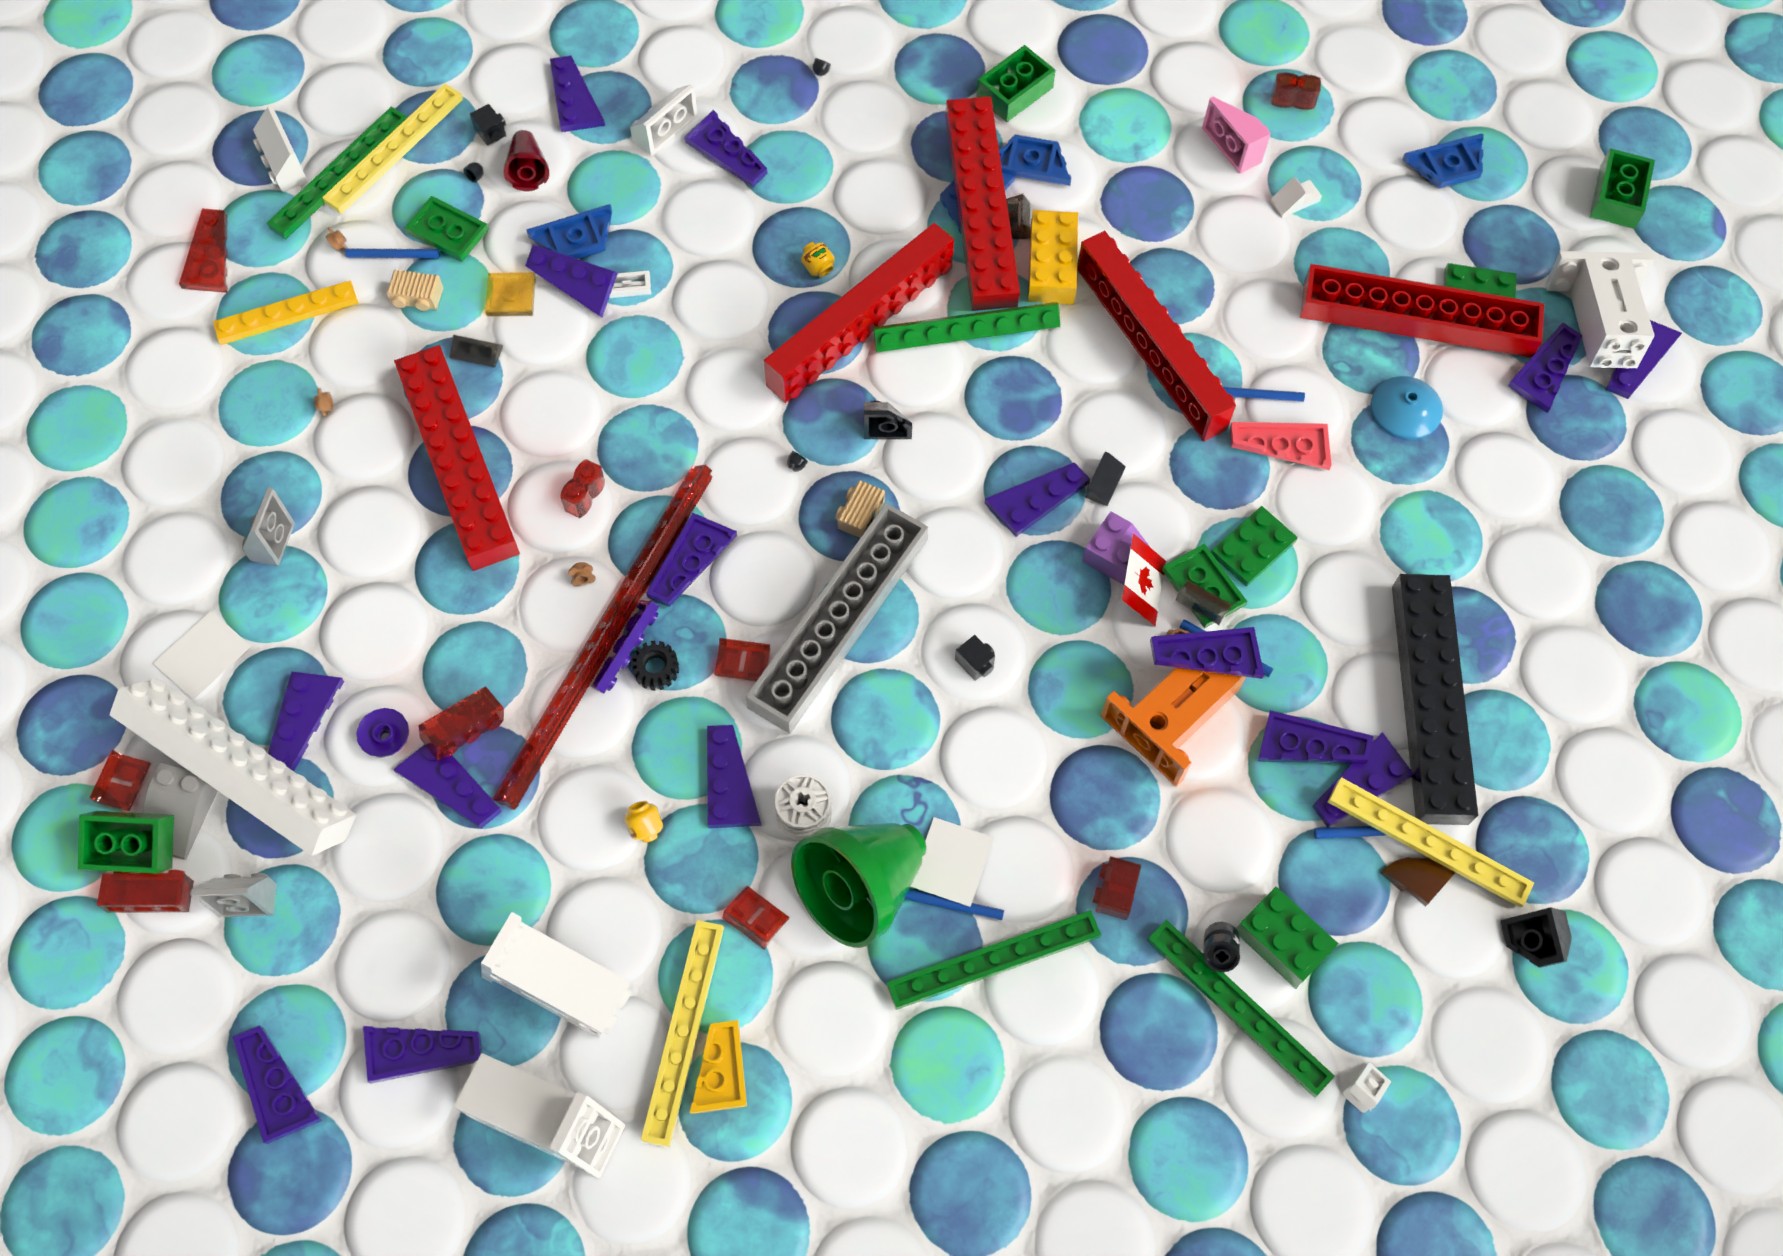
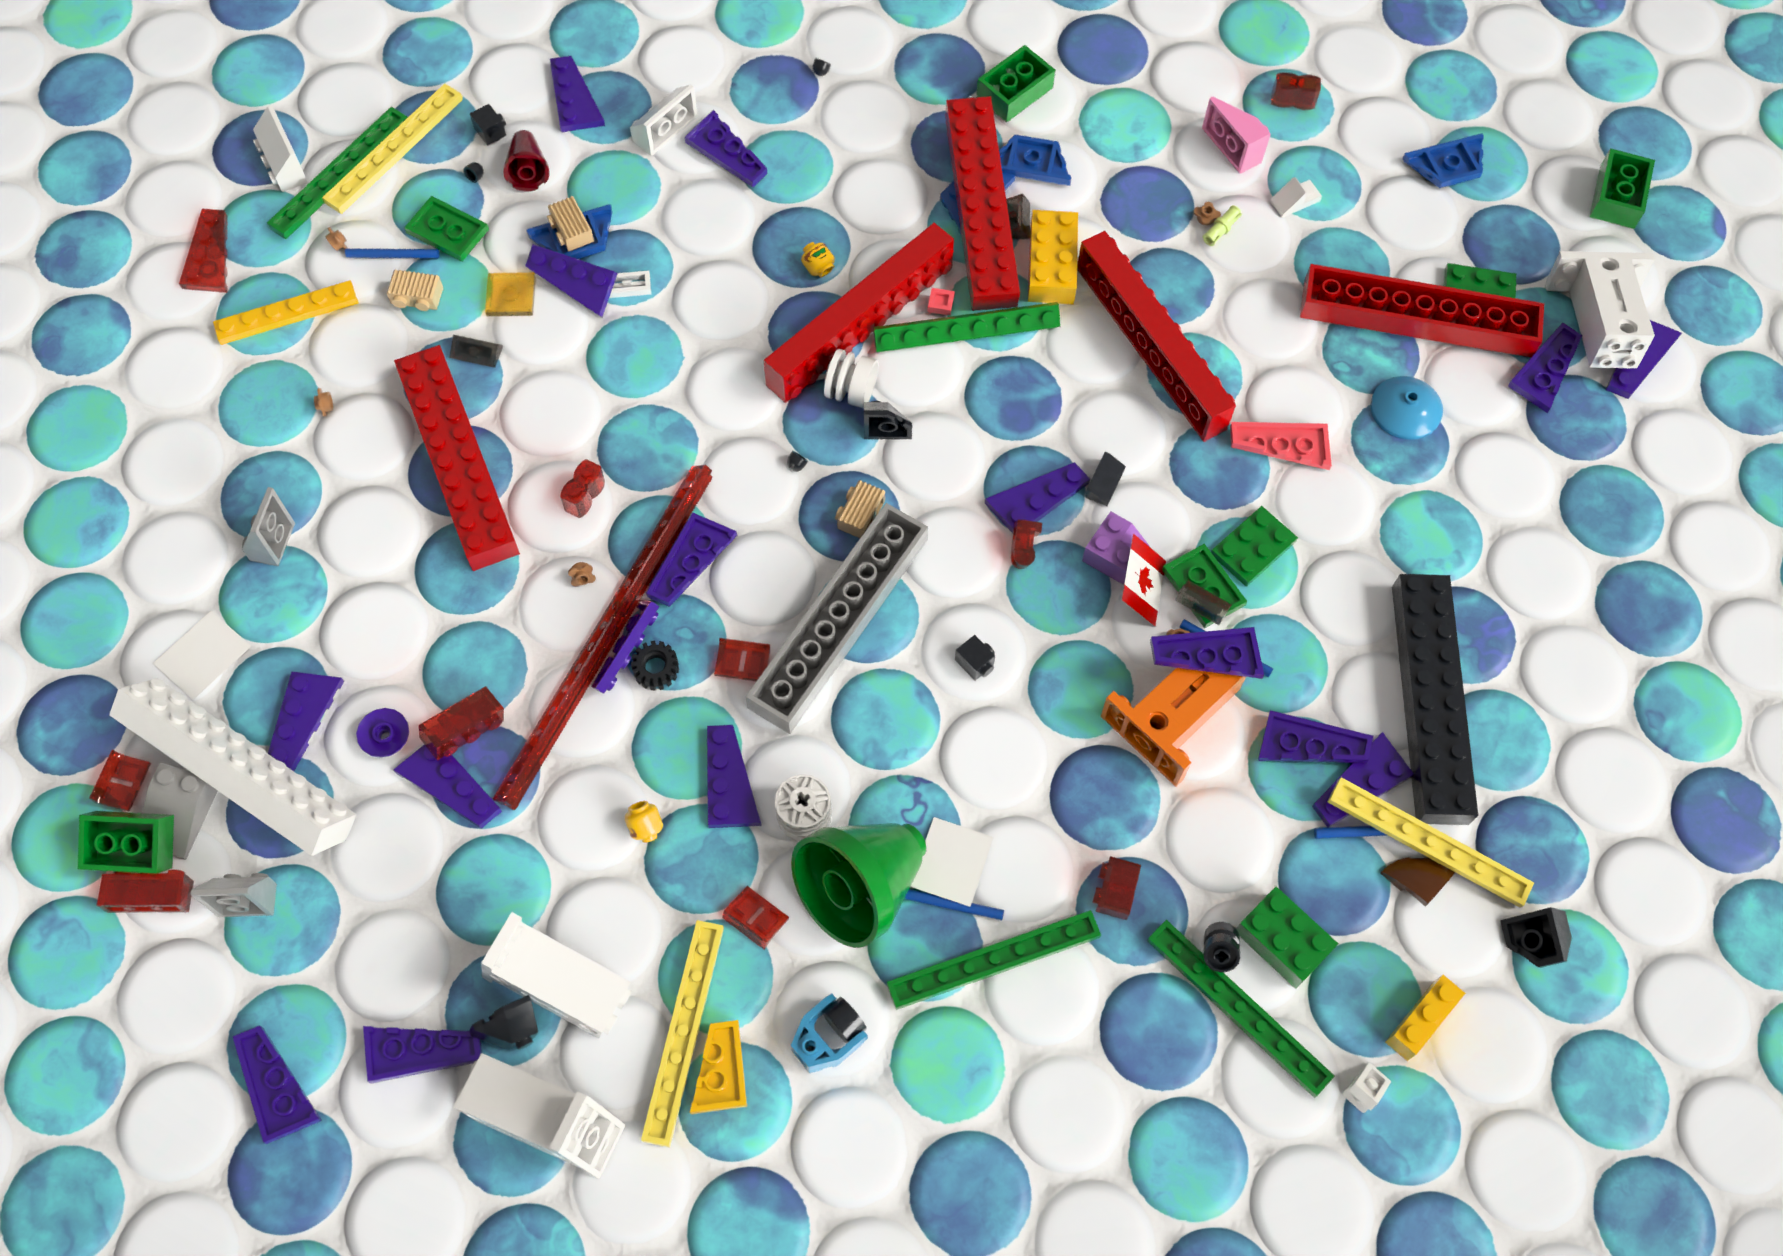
(509, 1026): none -> black slope
(570, 224): none -> tan brick
(843, 1021): none -> dark azure piece
(849, 378): none -> white wheel
(941, 301): none -> coral plate
(1022, 542): none -> clear red leg
(1206, 214): none -> medium nougat plate
(1222, 225): none -> yellowish green pin
(1266, 394): blue bar -> none
(1425, 1017): none -> yellow brick

